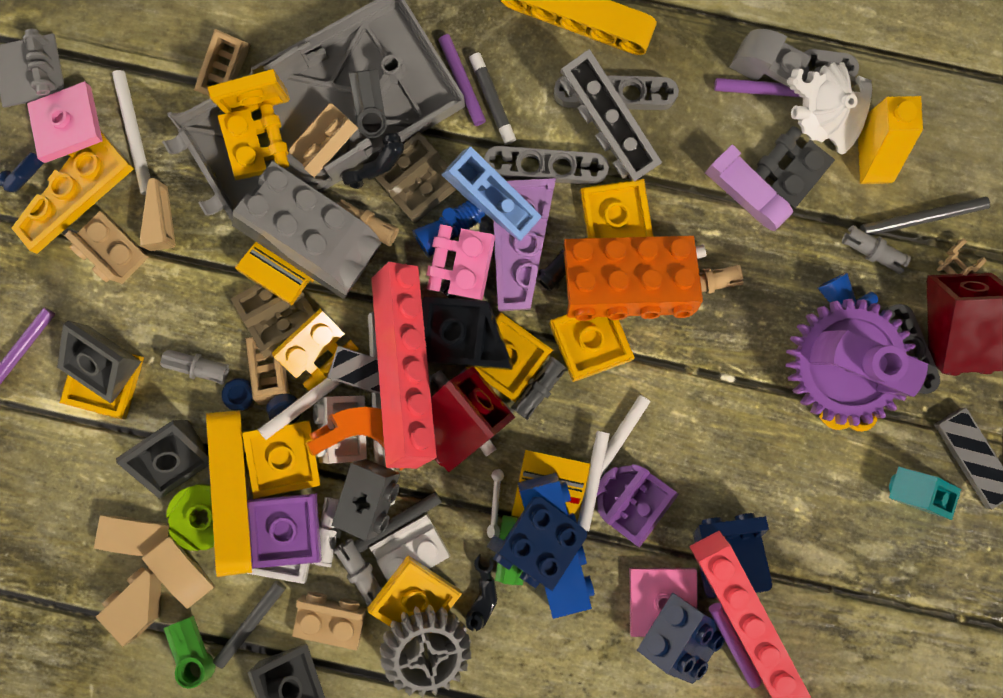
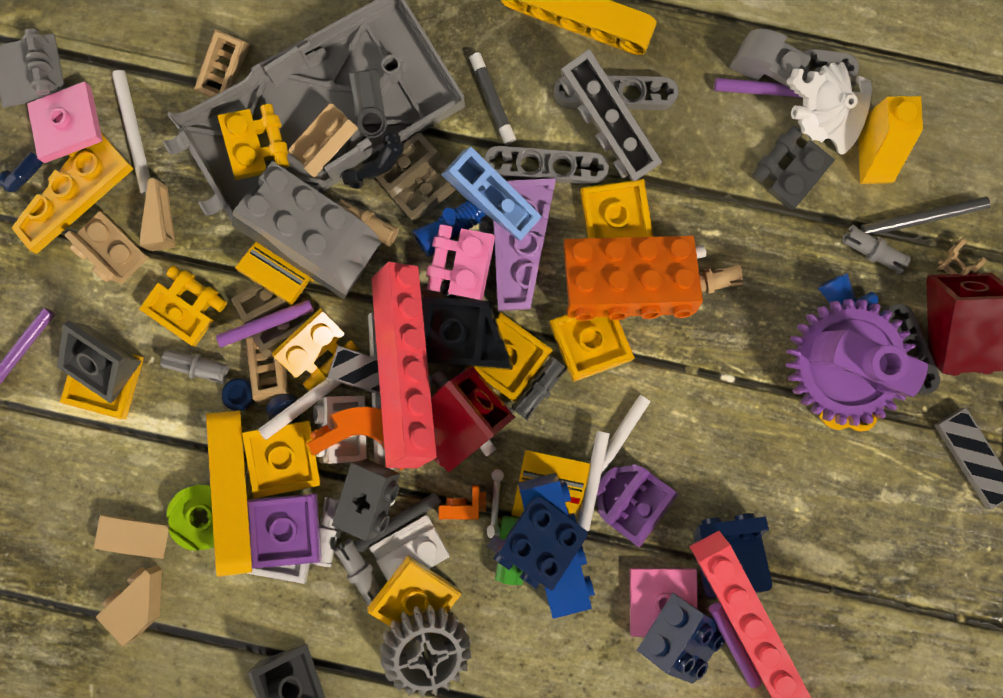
(166, 458): dark grey slope -> none
(177, 314): none -> yellow plate
(178, 572): tan slope -> none
(188, 648): bright green piece -> none
(249, 92): yellow tile -> none
(249, 624): dark grey bar -> none
(264, 323): none -> medium lavender bar
(329, 620): tan bracket -> none
(458, 509): none -> orange bracket
(462, 80): medium lavender piece -> none
(486, 600): black arm -> none
(553, 273): black pin -> none
(749, 189): lavender leg -> none
(924, 492): teal slope -> none

